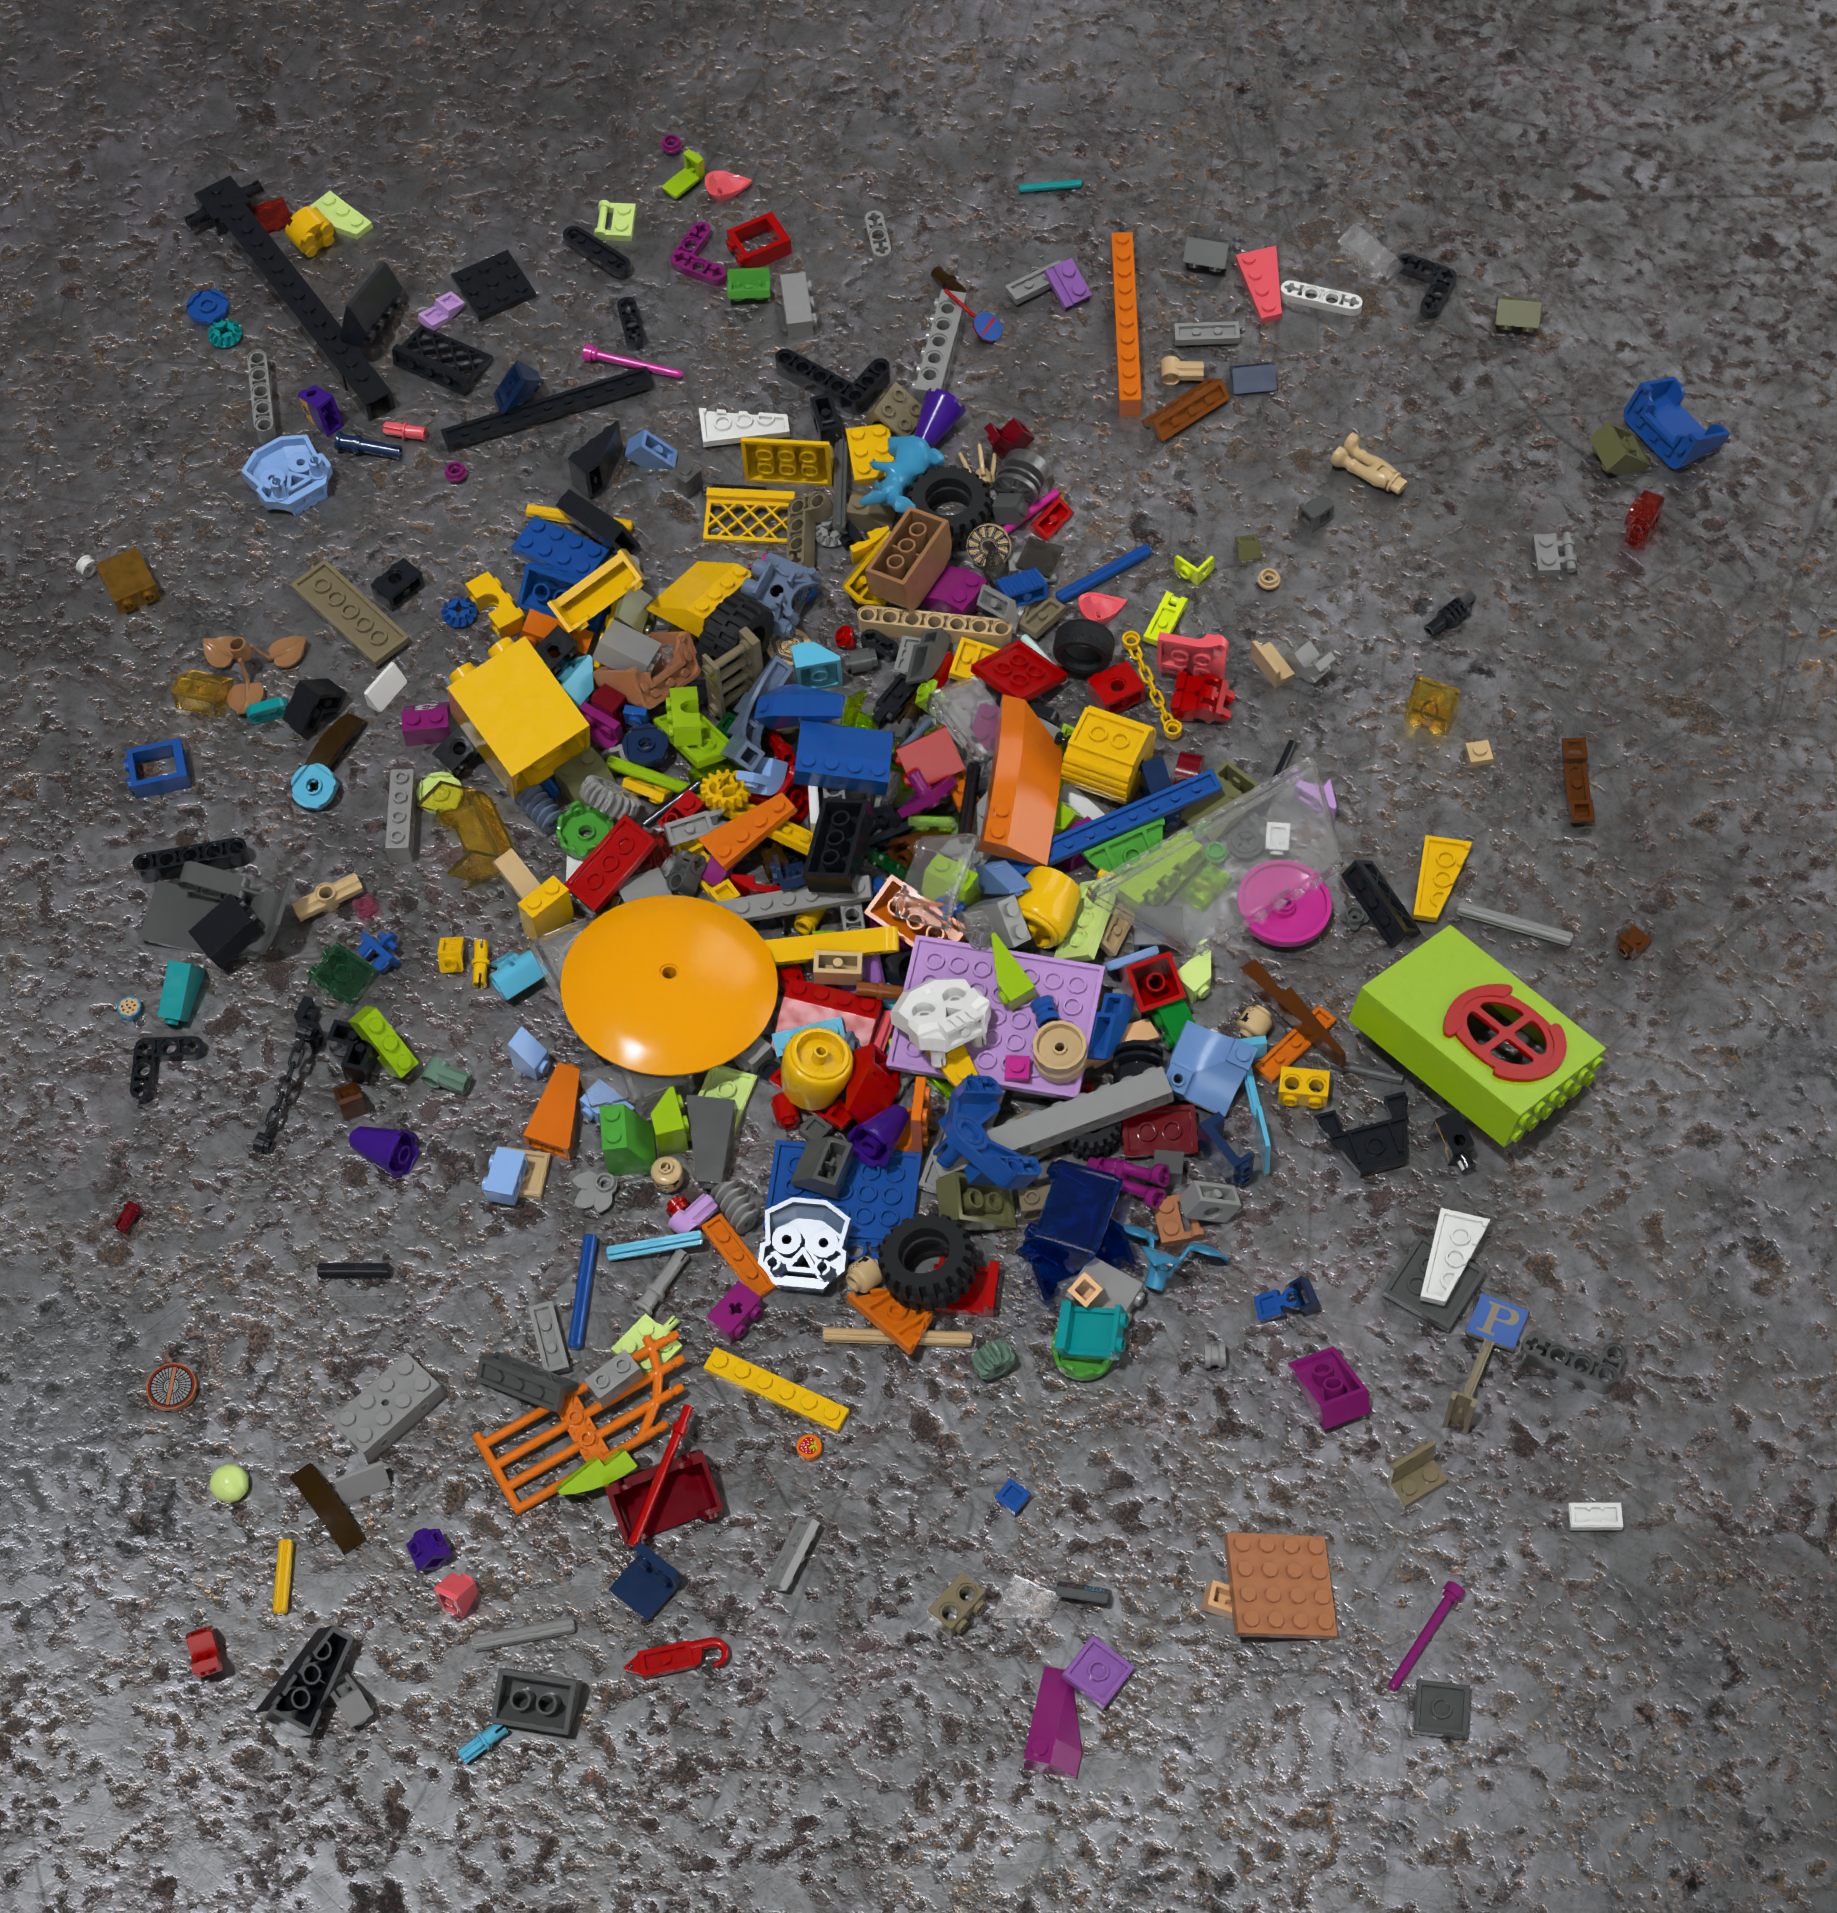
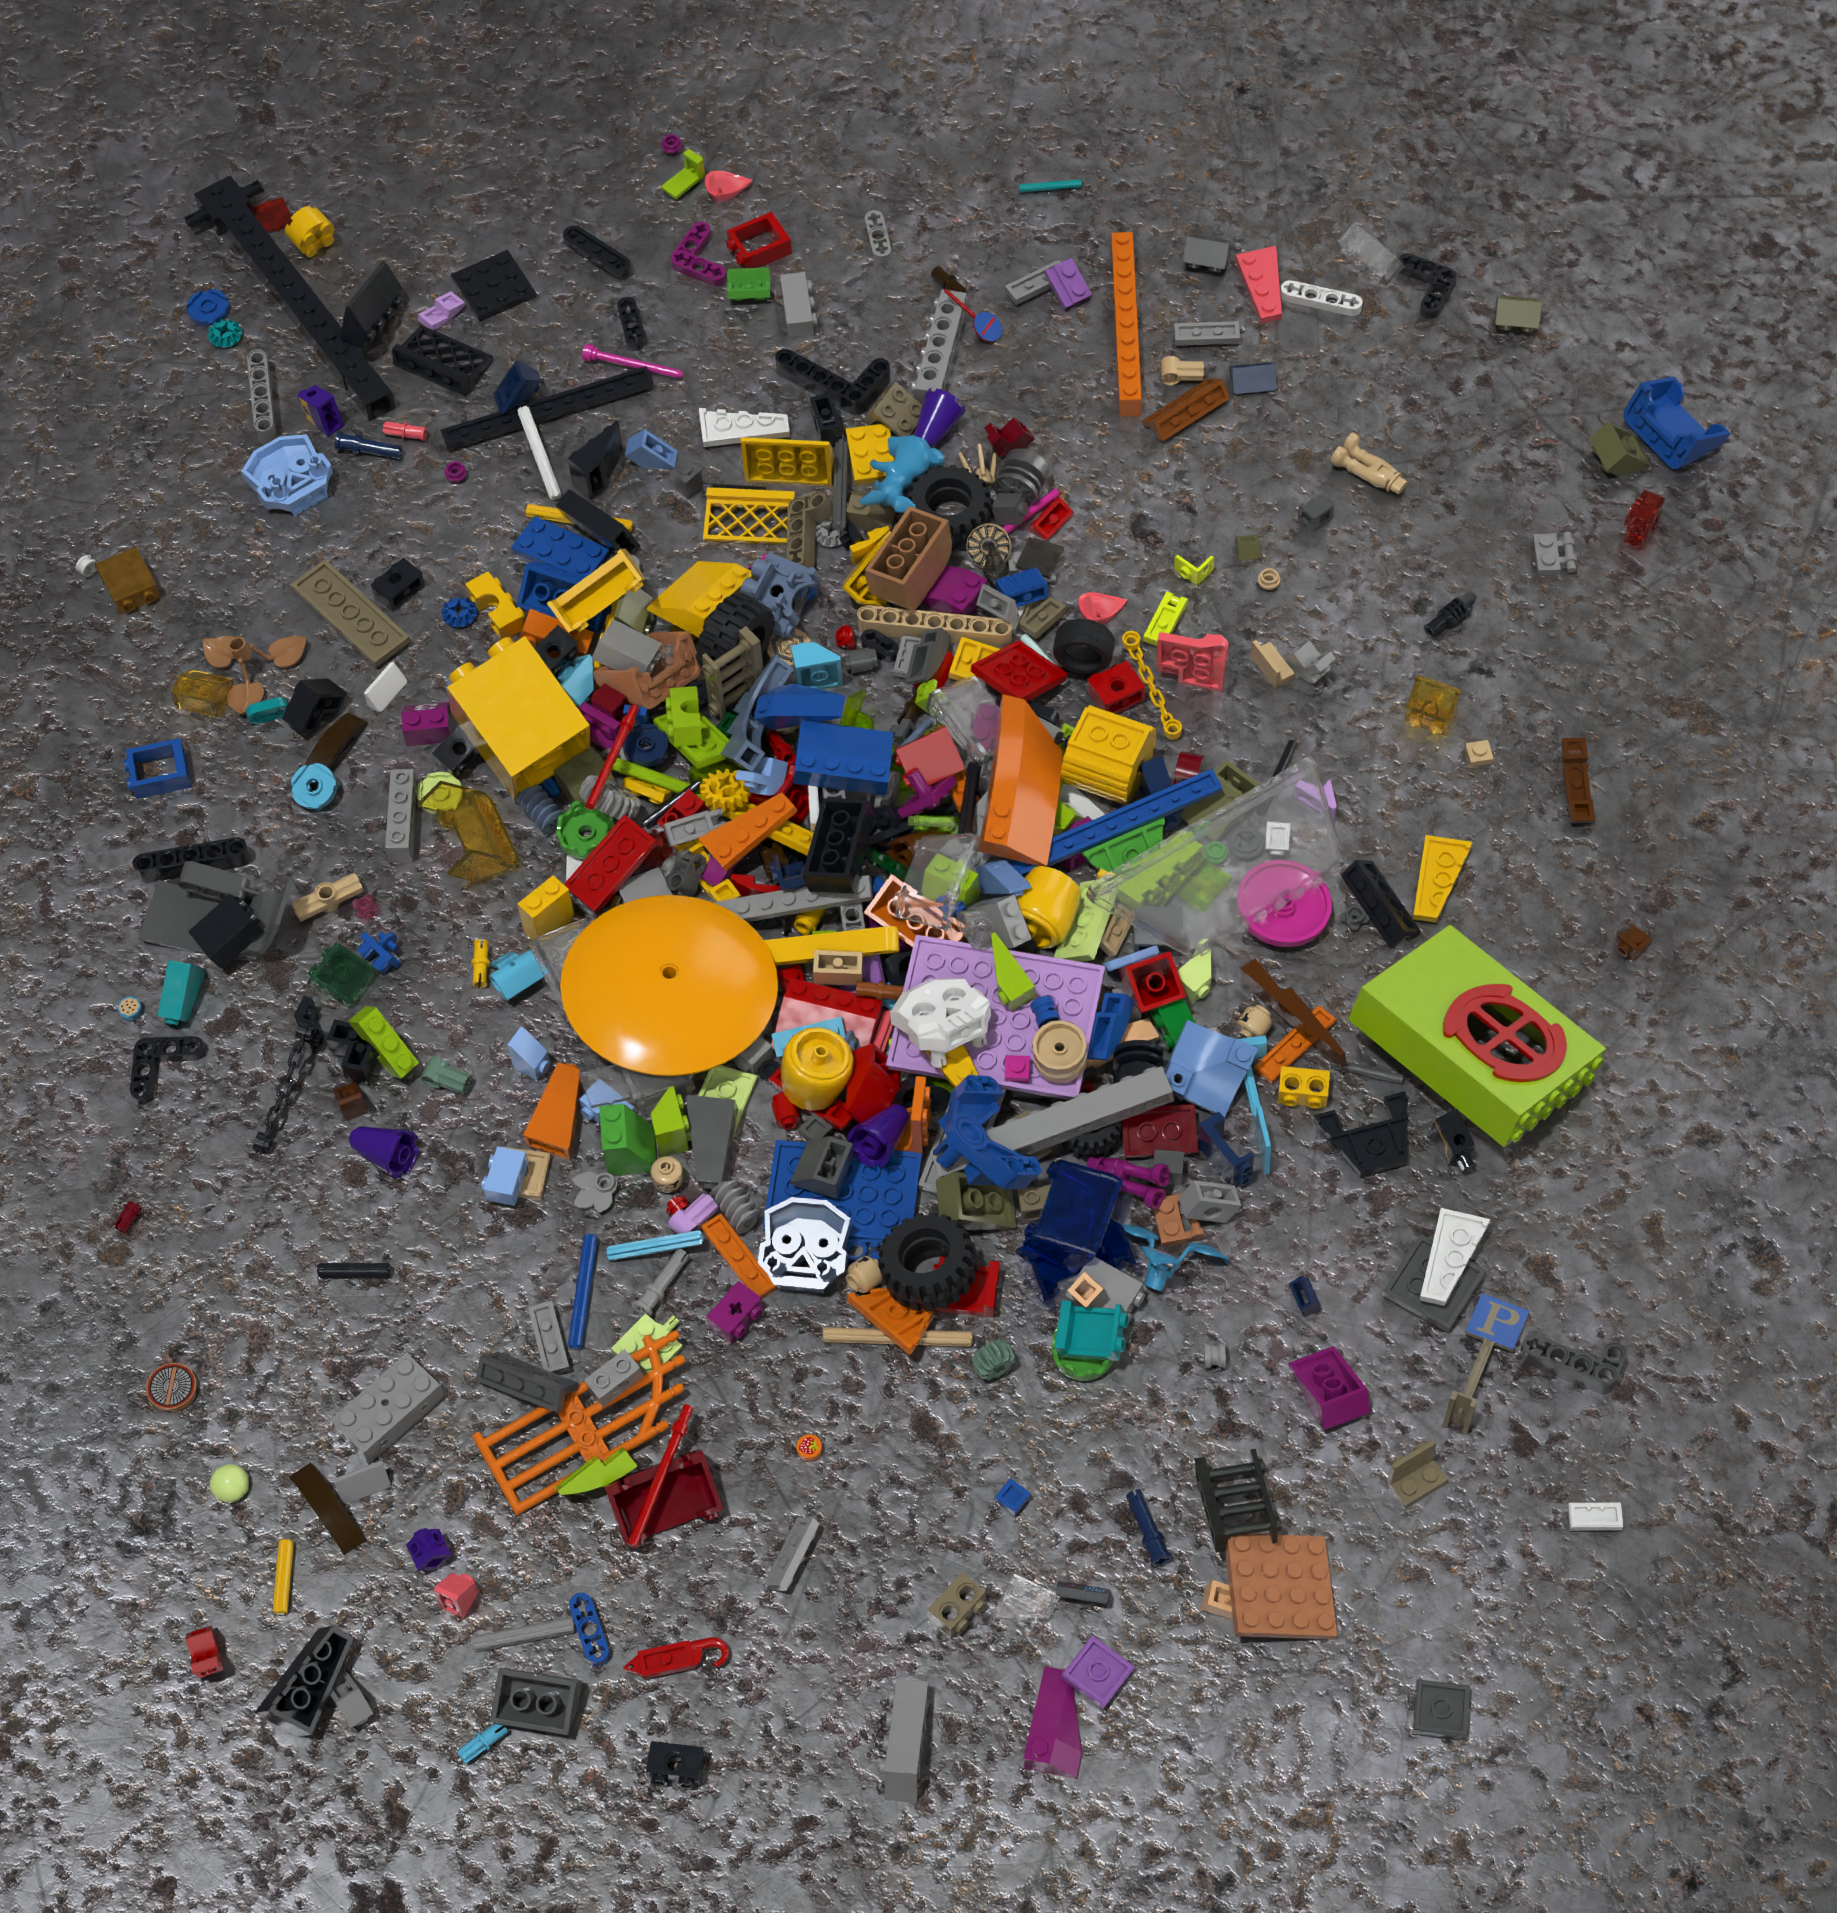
(343, 216): yellowish green wing -> none
(451, 954): yellow bracket -> none
(516, 873): tan tile -> none
(539, 453): none -> white axle
(590, 1610): none -> blue beam
(622, 221): yellowish green plate -> none
(626, 726): none -> red bar
(646, 1582): dark blue bracket -> none
(664, 1754): none -> black brick
(776, 1390): yellow plate -> none
(893, 700): black hinge -> none
(905, 1740): none -> light grey wedge
(939, 1096): none -> black piece
(1103, 573): blue axle -> none
(1151, 1538): none -> dark blue pin
(1201, 698): red hips -> none
(1216, 1513): none -> pearl dark grey fence
(1272, 1303): blue plate -> none
(1451, 1594): magenta piece -> none
(1514, 923): light grey axle -> none

